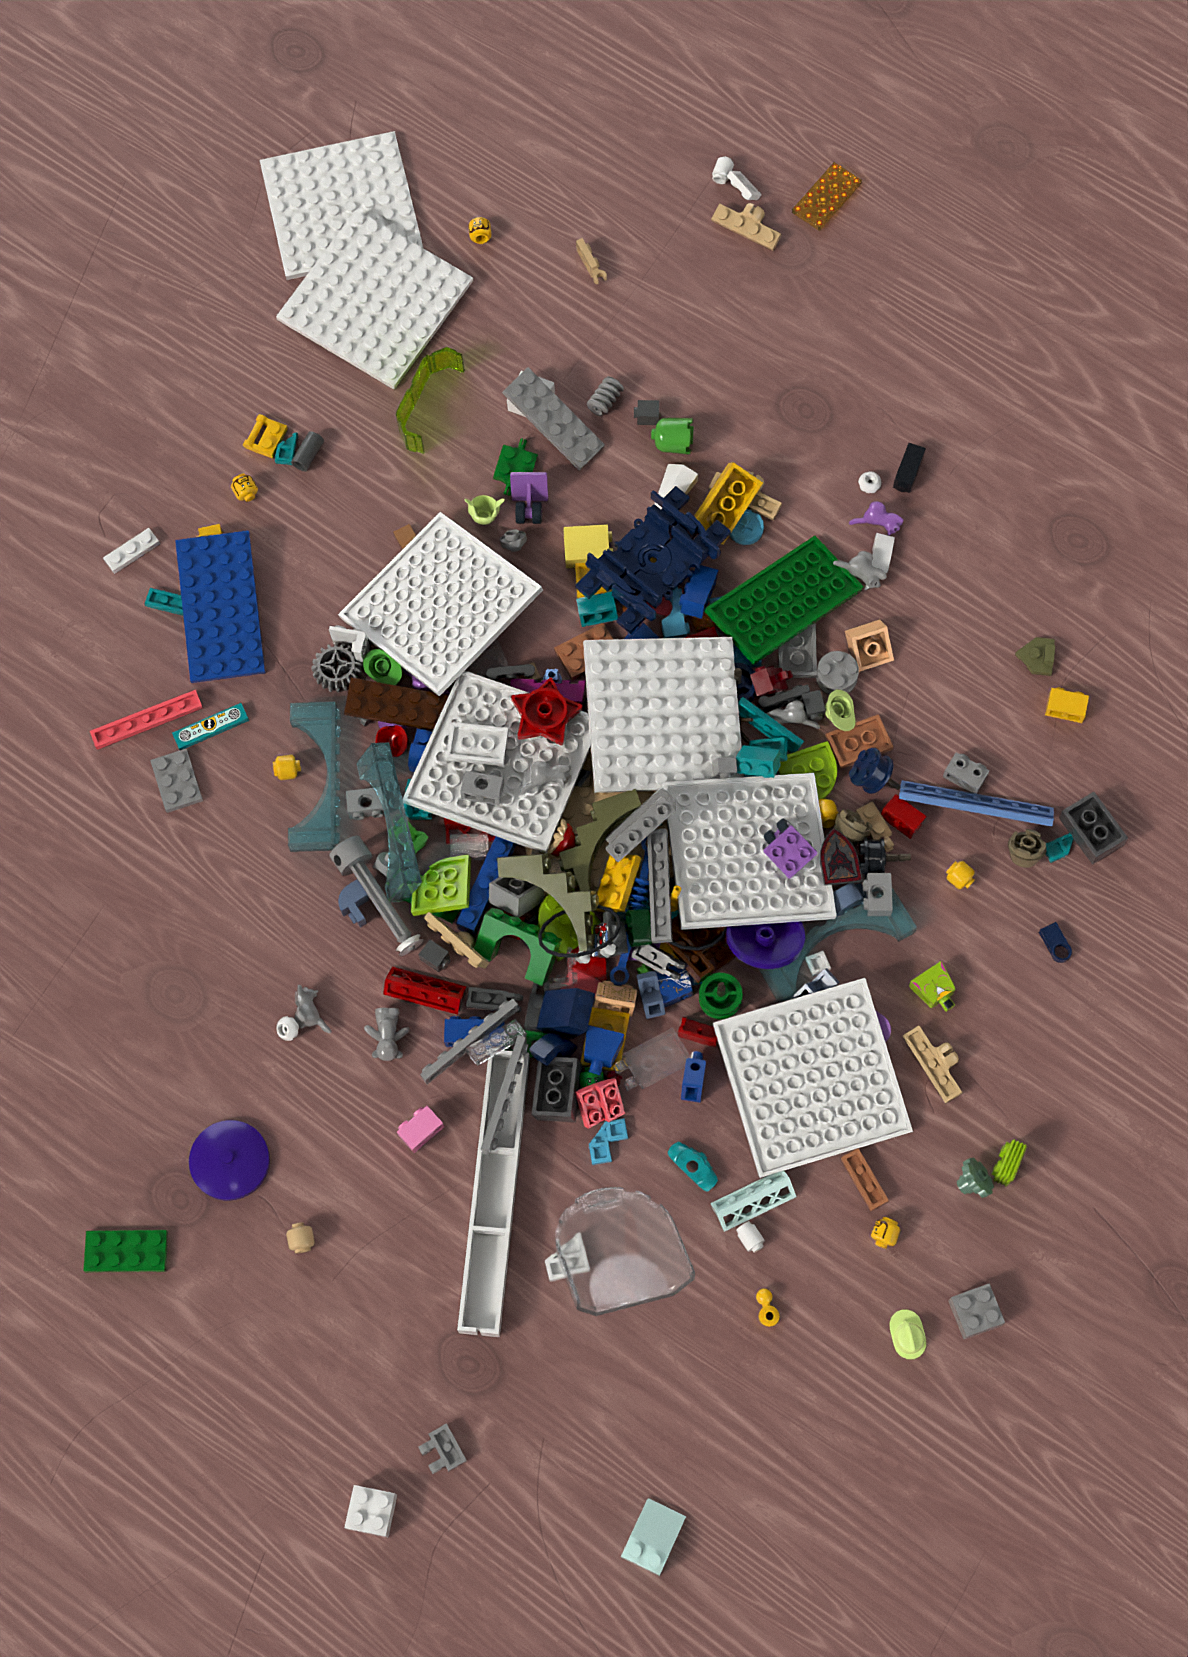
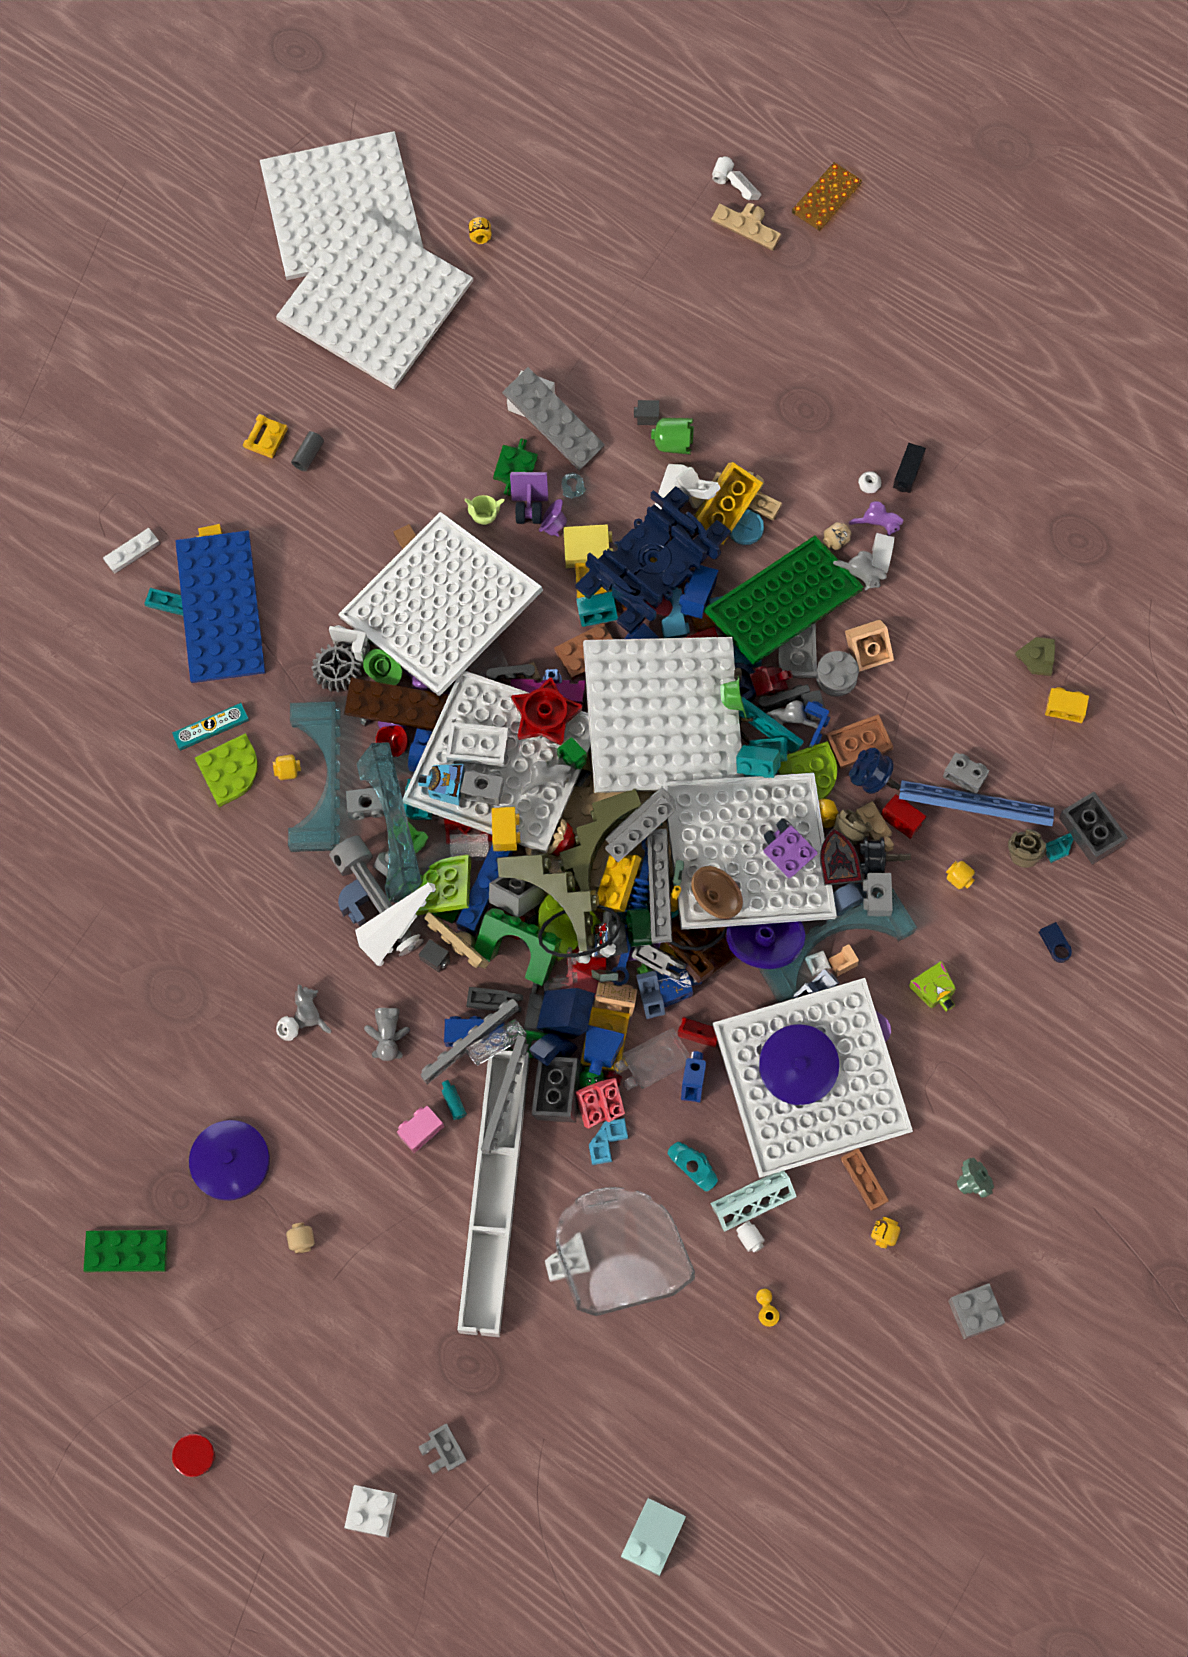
(146, 719): coral plate -> none
(176, 780): light grey plate -> none
(193, 1455): none -> red tile
(229, 769): none -> lime plate
(244, 487): yellow head -> none
(286, 450): teal tile -> none
(382, 931): none -> white wedge
(423, 992): red fence -> none
(430, 364): clear neon green windscreen -> none
(444, 782): none -> torso
(453, 1100): none -> teal cylinder
(504, 829): none -> yellow brick
(513, 540): light grey plate -> none
(554, 519): none -> medium lavender piece
(567, 491): none -> clear light blue piece
(572, 754): none -> green brick
(592, 264): tan plate -> none
(604, 975): none -> sand green tile
(605, 395): light grey piece -> none
(679, 867): none -> sand green tile
(696, 489): none -> white bracket
(716, 892): none -> medium nougat dish
(720, 996): green wheel -> none
(724, 767): light grey plate -> none
(731, 696): none -> bright green piece
(798, 1064): none -> dark purple dish
(815, 709): none -> blue bracket
(837, 536): none -> tan head
(840, 710): yellowish green piece -> none
(843, 961): none -> light nougat panel
(907, 1334): yellowish green piece -> none
(935, 1063): tan plate -> none
(1011, 1157): lime brick -> none

